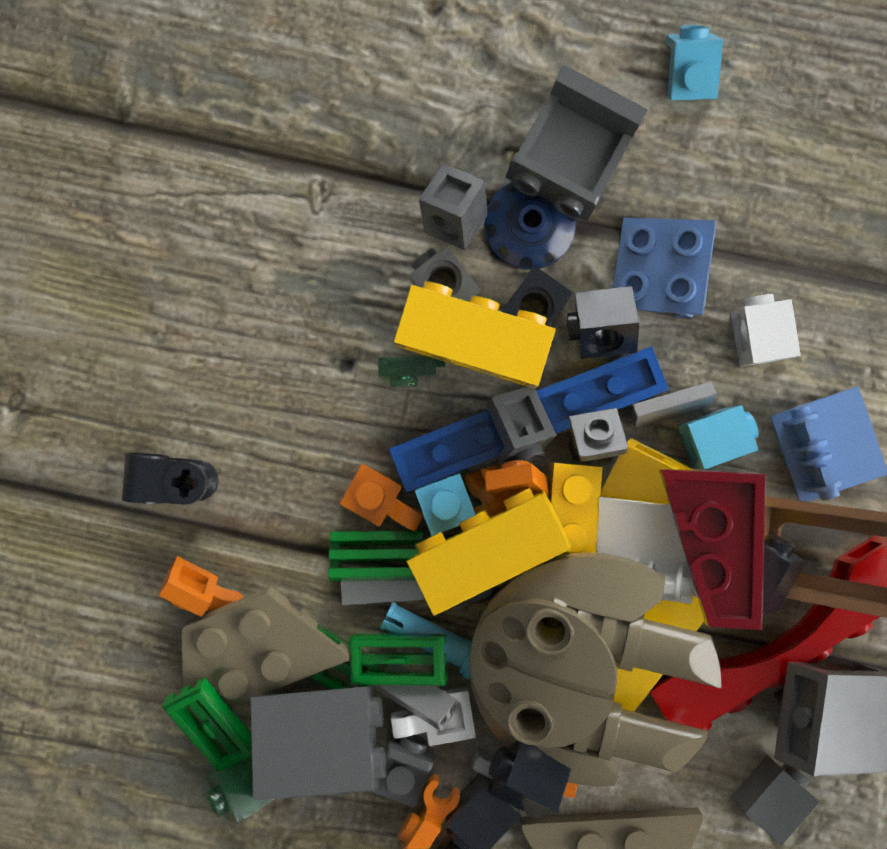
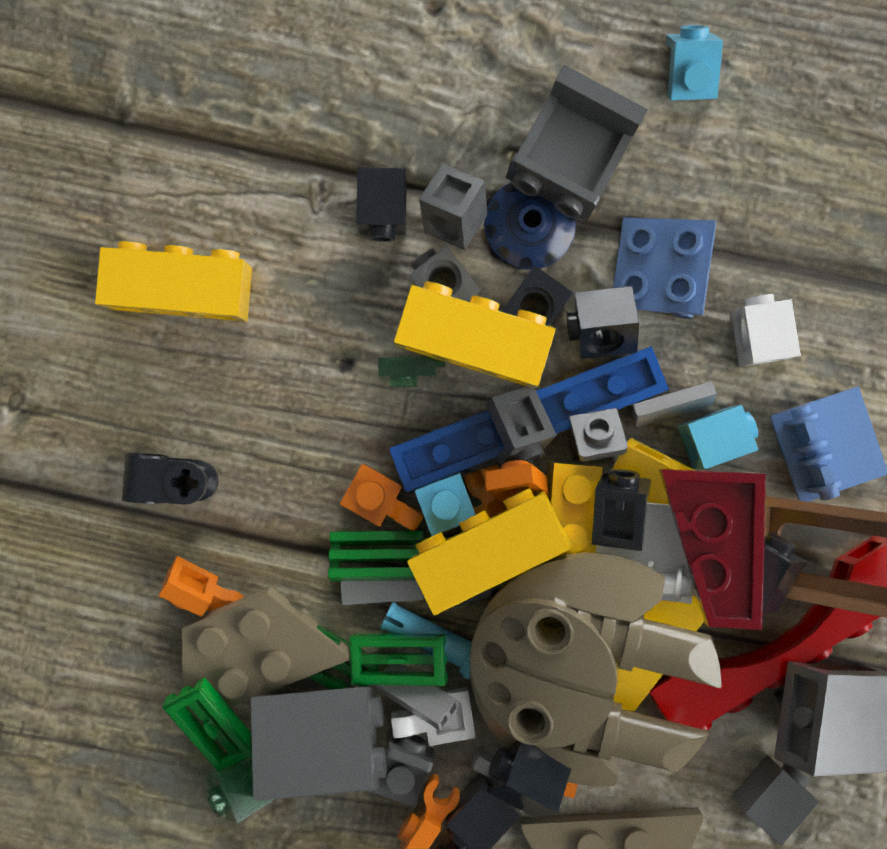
(174, 282): none -> yellow brick
(381, 202): none -> black brick
(620, 510): none -> black bracket

